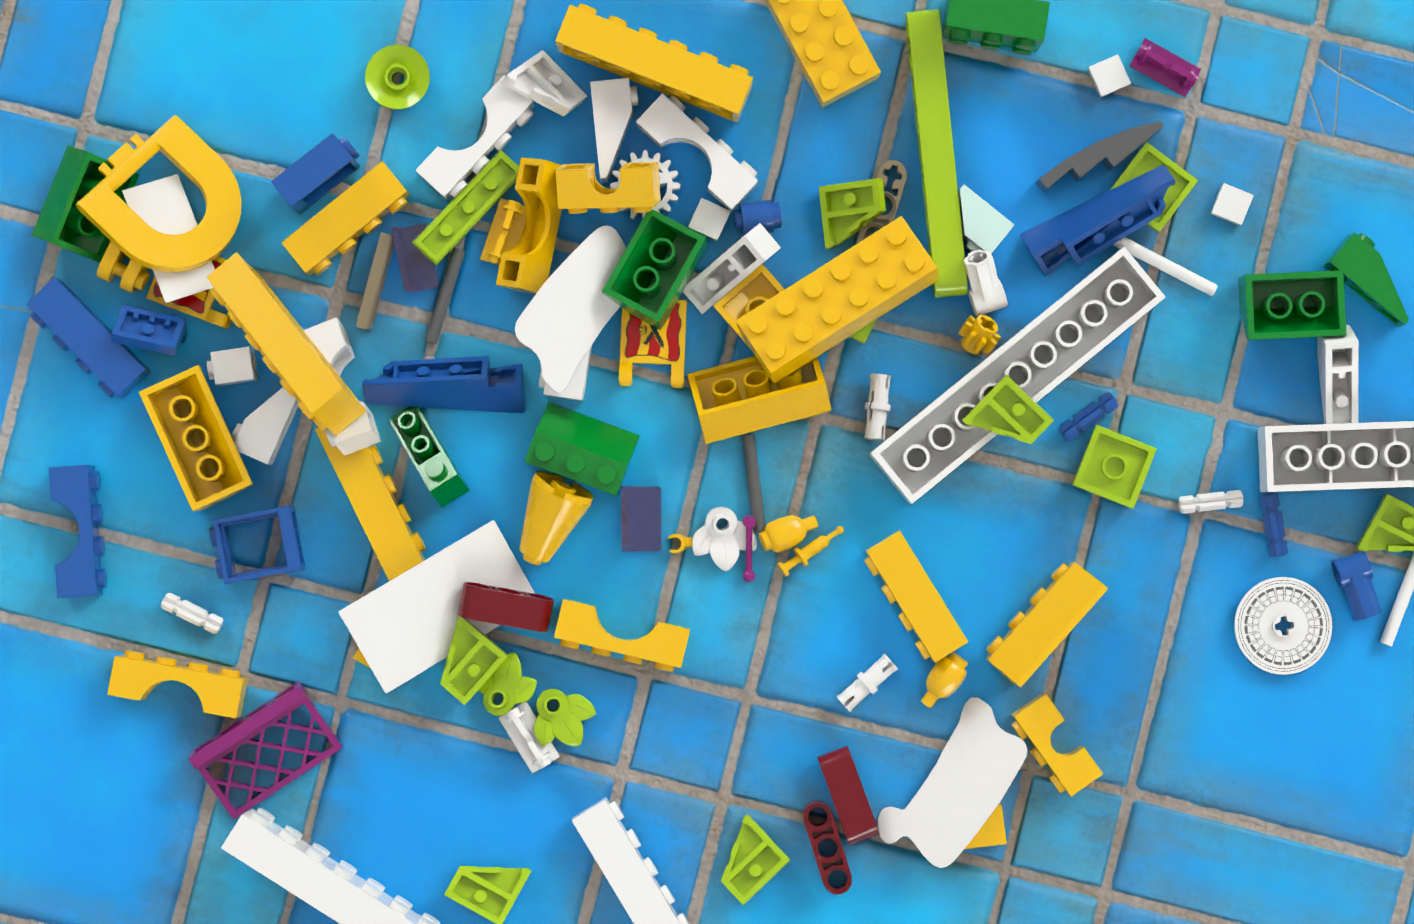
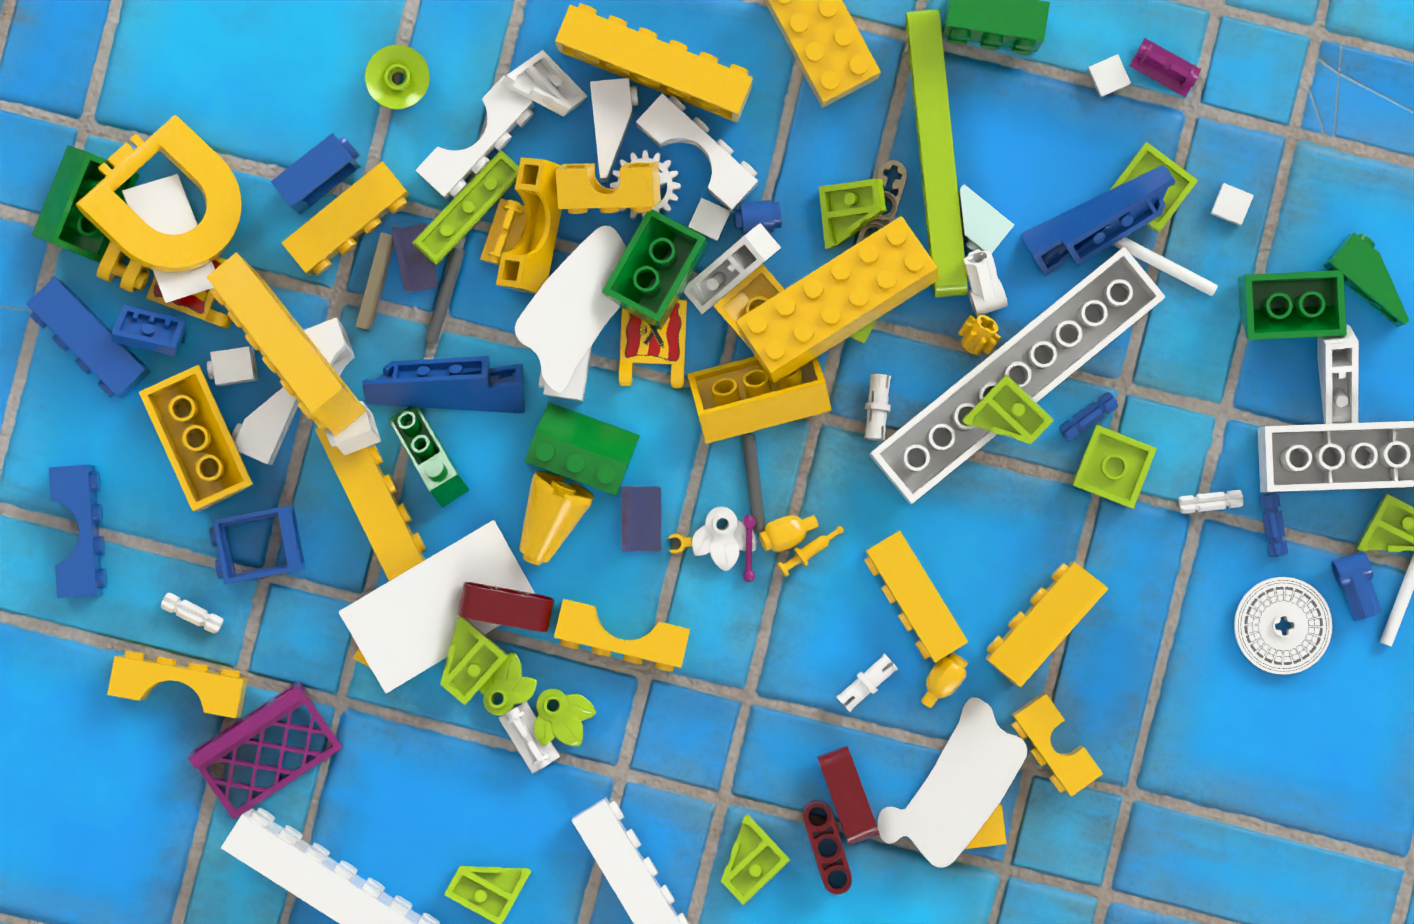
(1108, 150): dark grey slope -> none

